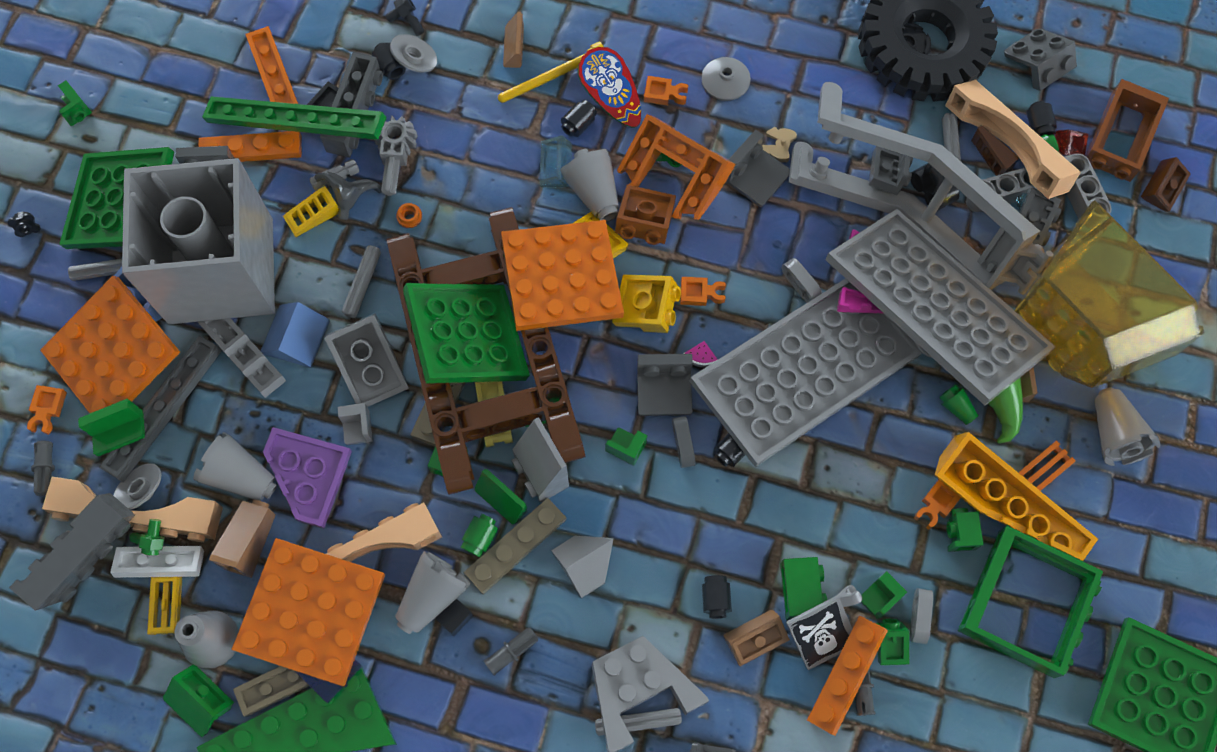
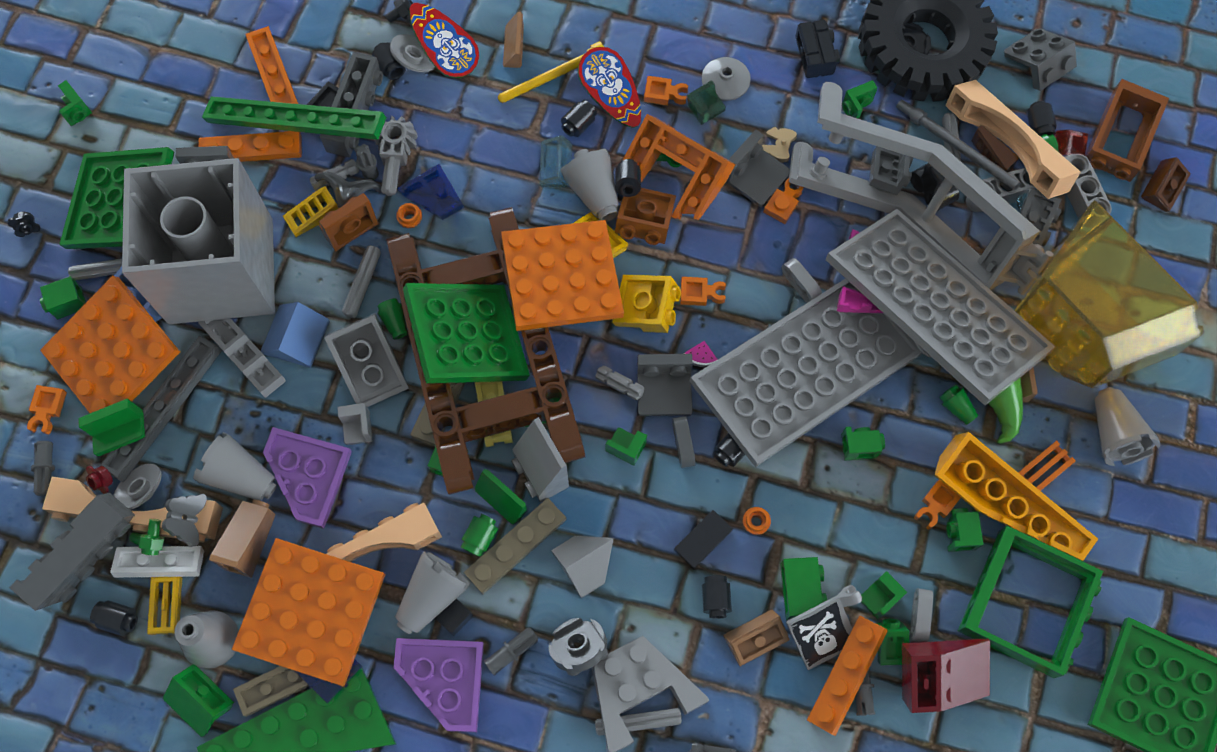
(62, 297): none -> green brick
(99, 478): none -> dark red plate
(114, 617): none -> black brick
(184, 528): none -> dark grey animal
(348, 221): none -> dark orange plate
(366, 162): none -> dark grey axle
(393, 318): none -> green cone
(433, 193): none -> clear blue wing
(444, 41): none -> shield
(444, 678): none -> medium lavender plate
(579, 659): none -> plate
(620, 382): none -> light grey axle
(628, 178): none -> black brick
(703, 539): none -> black tile
(705, 102): none -> clear green panel
(760, 513): none -> orange plate
(783, 203): none -> orange plate
(817, 49): none -> black brick
(858, 98): none -> green bracket
(862, 443): none -> green brick
(920, 117): none -> flat silver bar
(944, 674): none -> dark red slope

